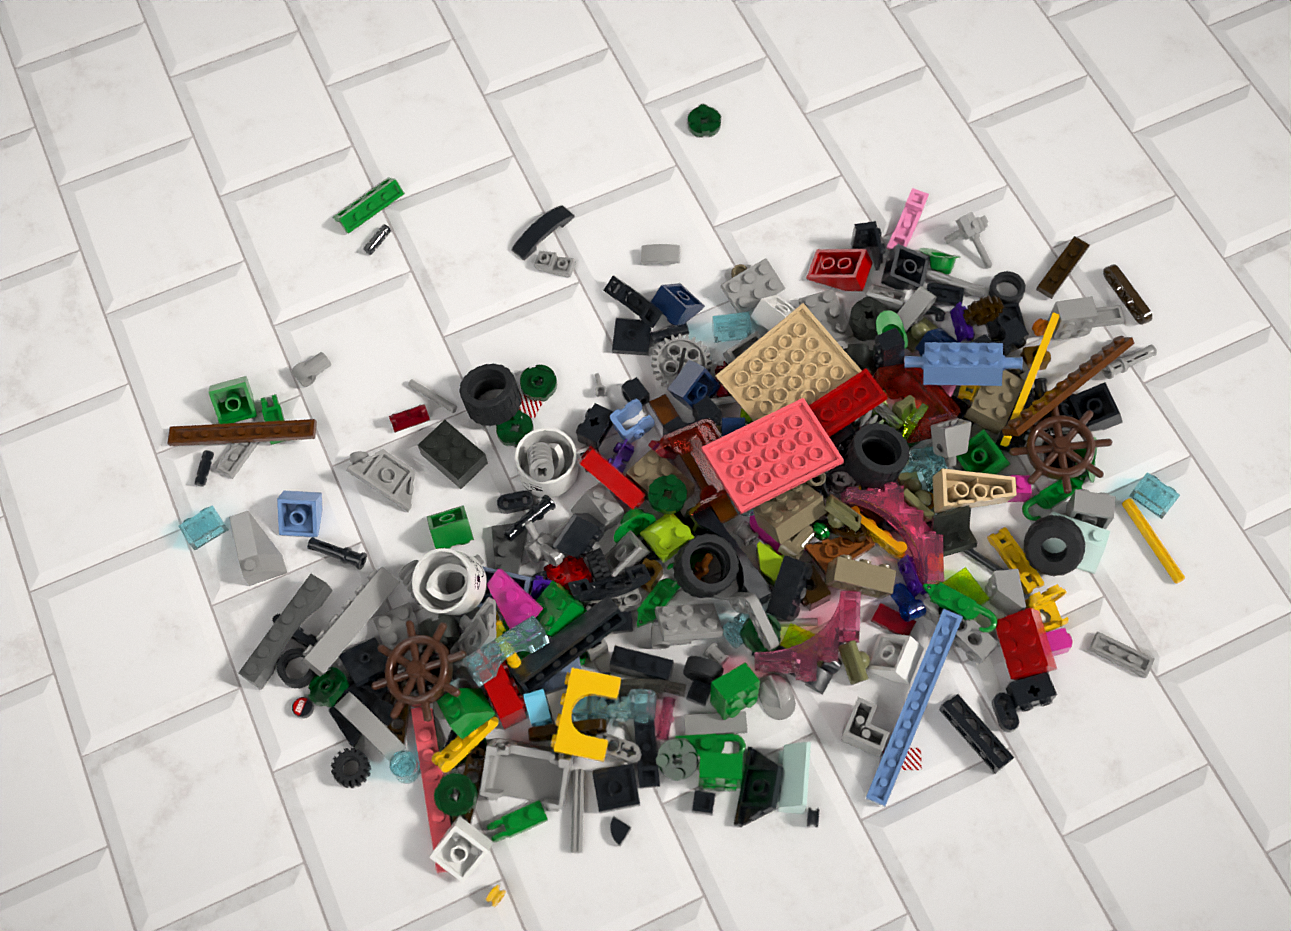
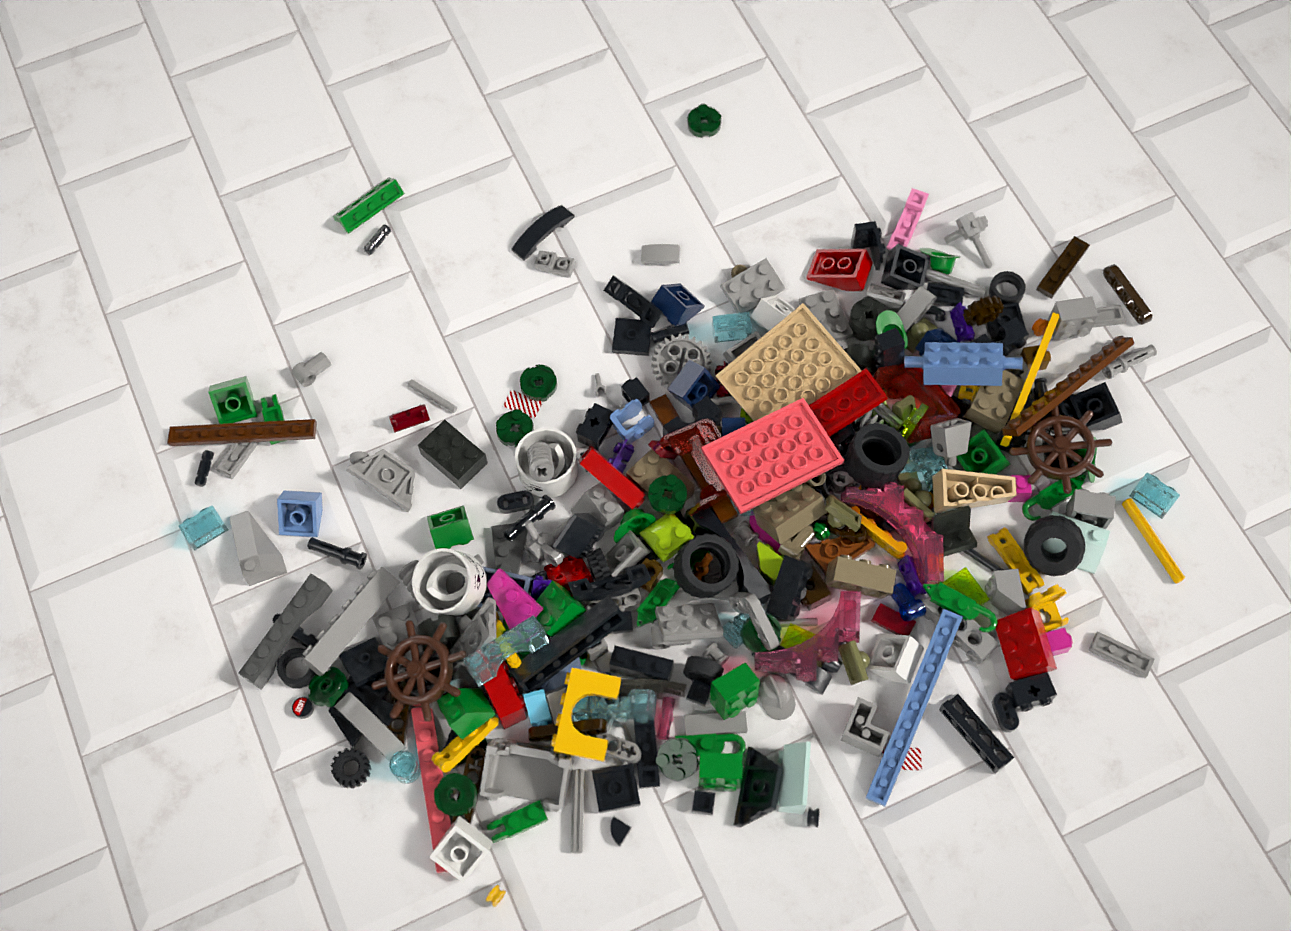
(488, 378): black tyre -> none

